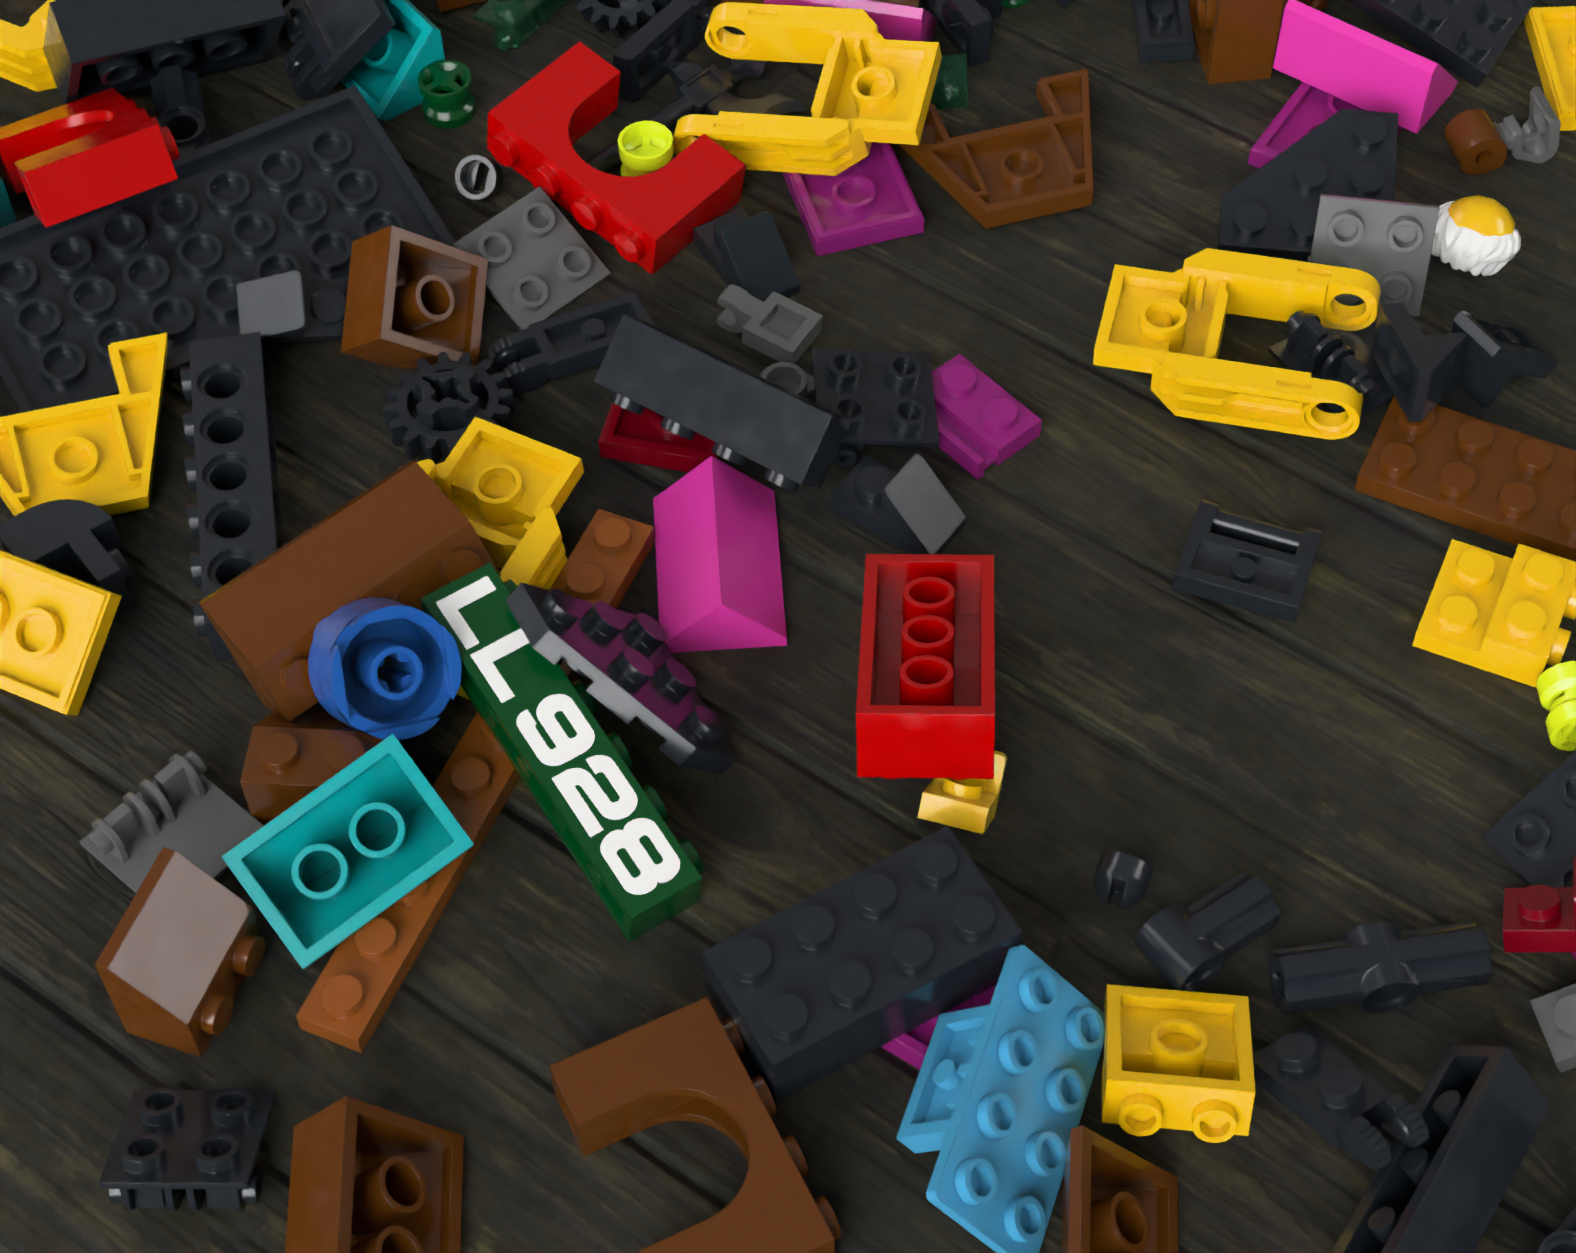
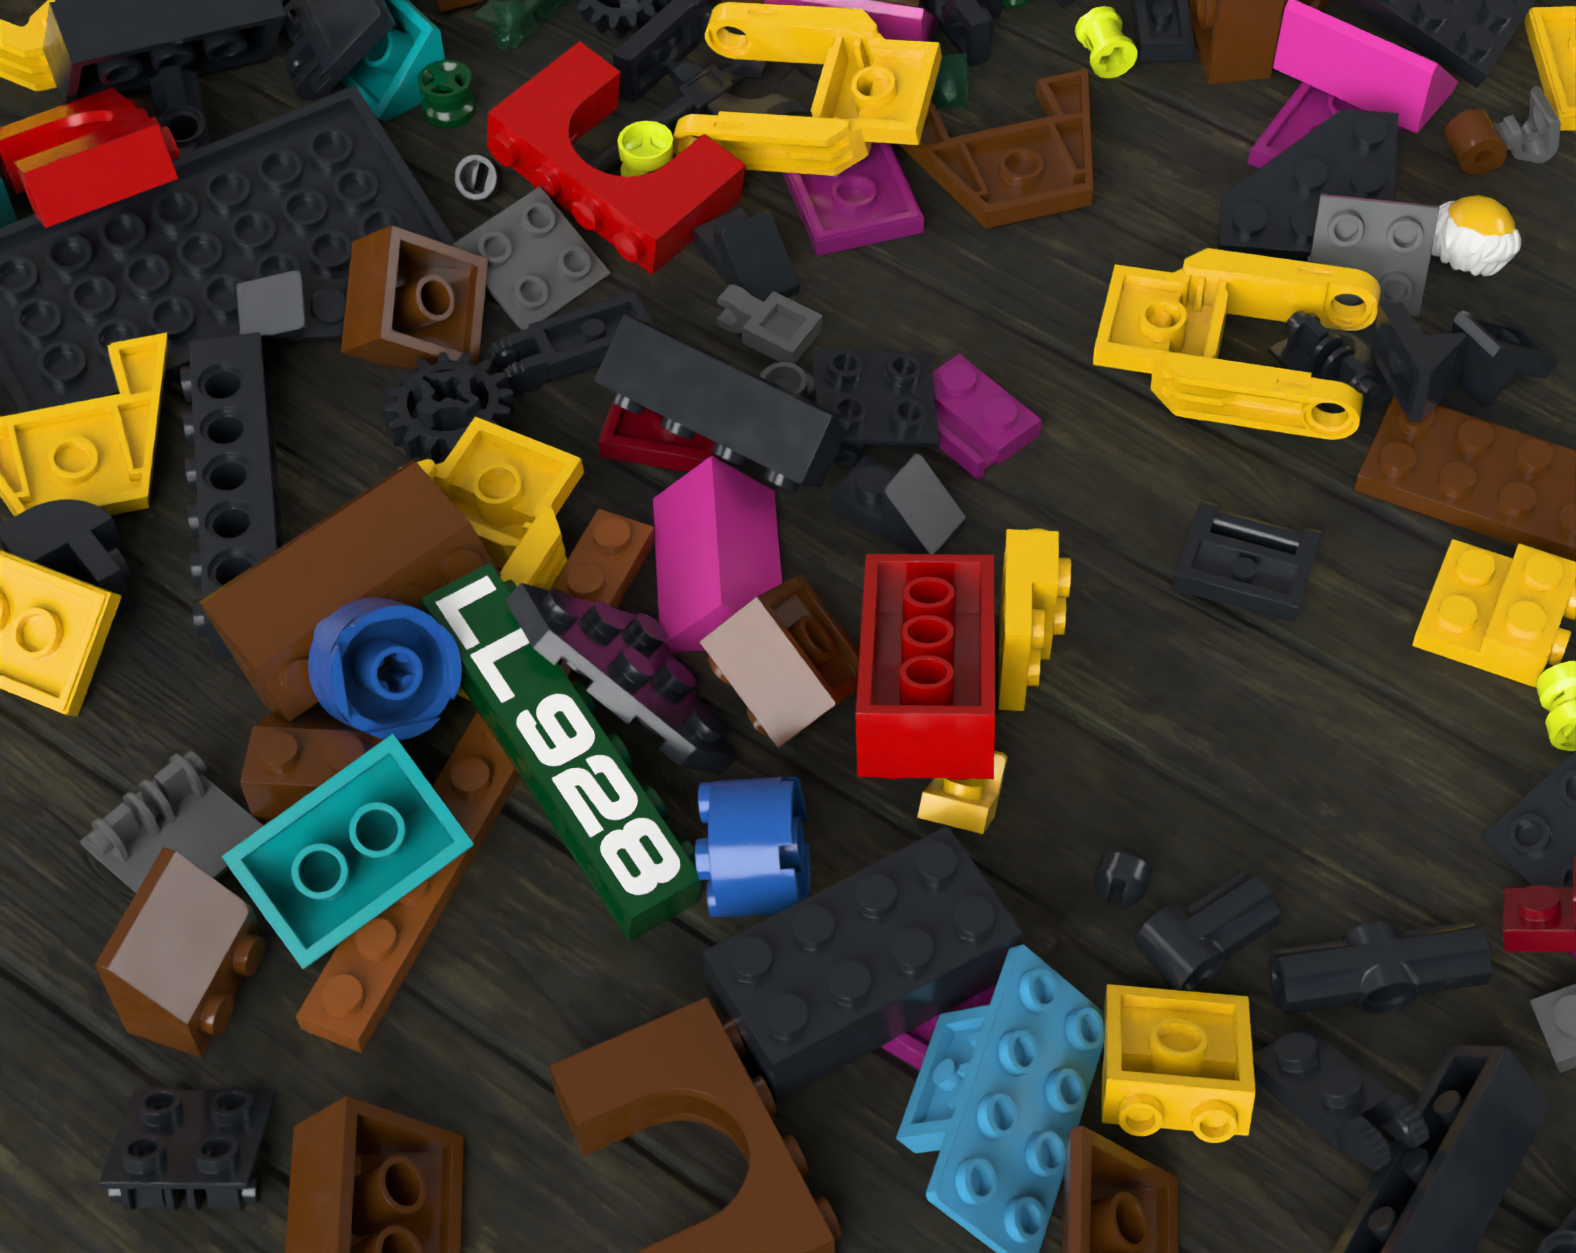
(753, 846): none -> blue brick
(785, 659): none -> slope
(1029, 610): none -> yellow plate
(1109, 49): none -> neon yellow bush

